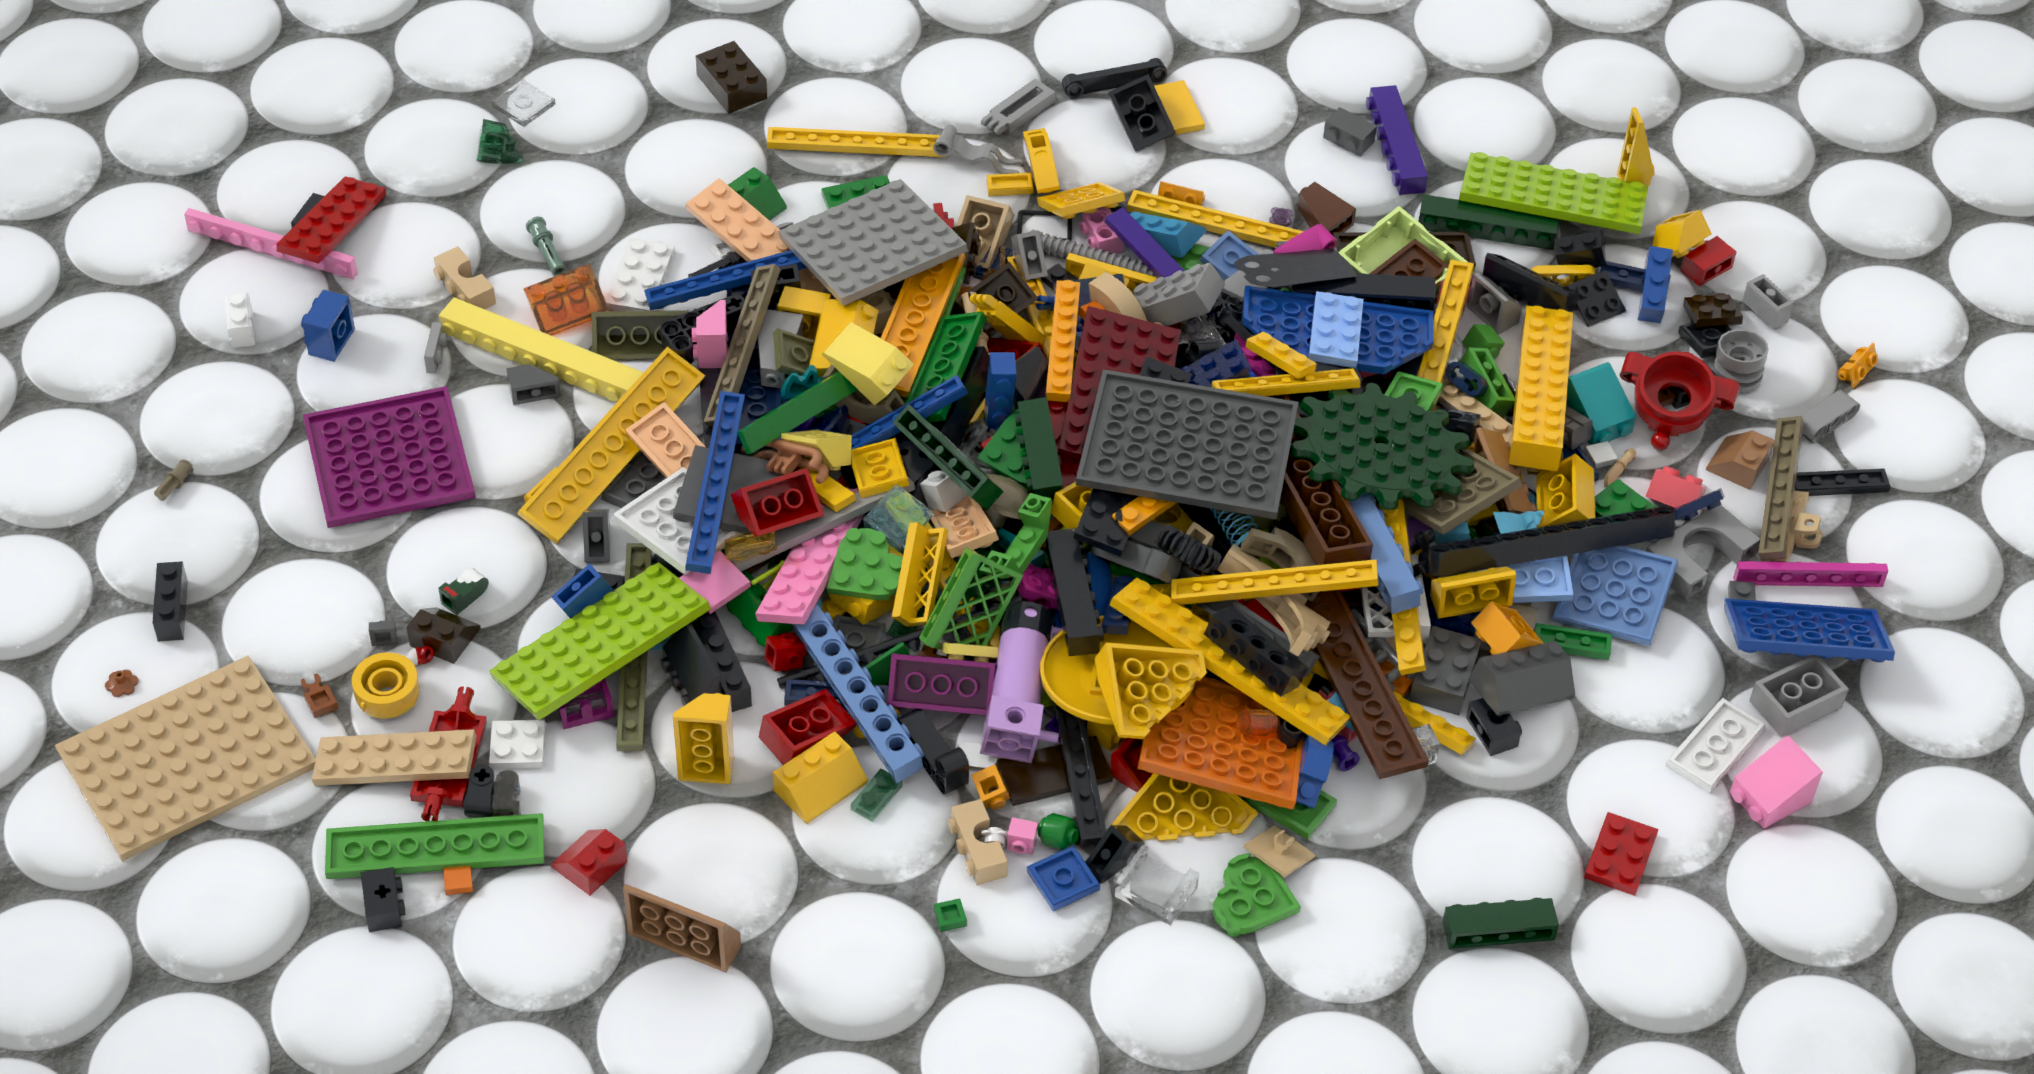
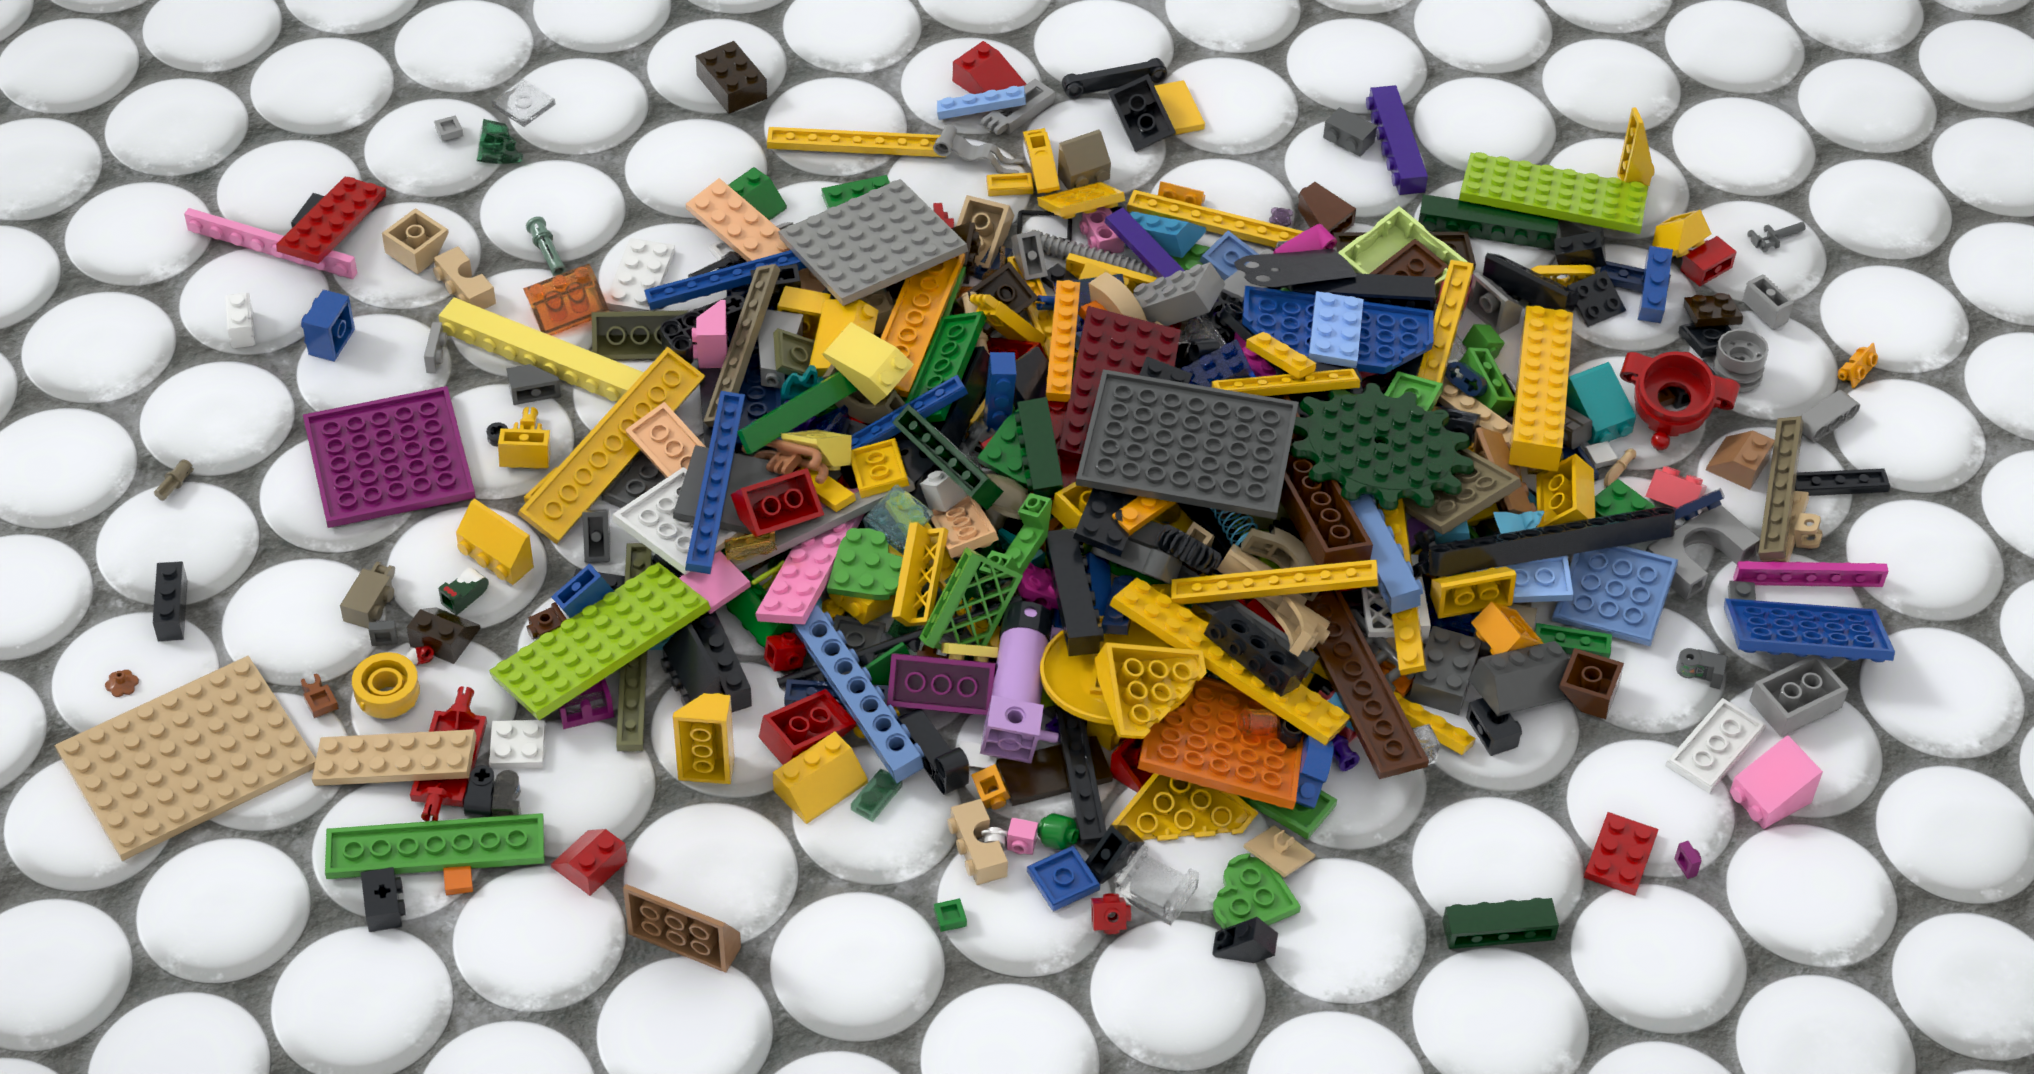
(368, 595): none -> dark tan brick
(414, 240): none -> tan slope
(448, 128): none -> light grey plate
(493, 429): none -> black bush
(494, 543): none -> yellow slope
(525, 446): none -> yellow brick
(545, 621): none -> reddish brown brick
(981, 102): none -> light blue plate
(984, 70): none -> red slope
(1083, 160): none -> dark tan slope
(1103, 907): none -> red brick
(1246, 941): none -> black slope
(1591, 682): none -> reddish brown slope
(1688, 859): none -> magenta plate
(1702, 665): none -> dark grey leg
(1773, 236): none -> dark grey piece

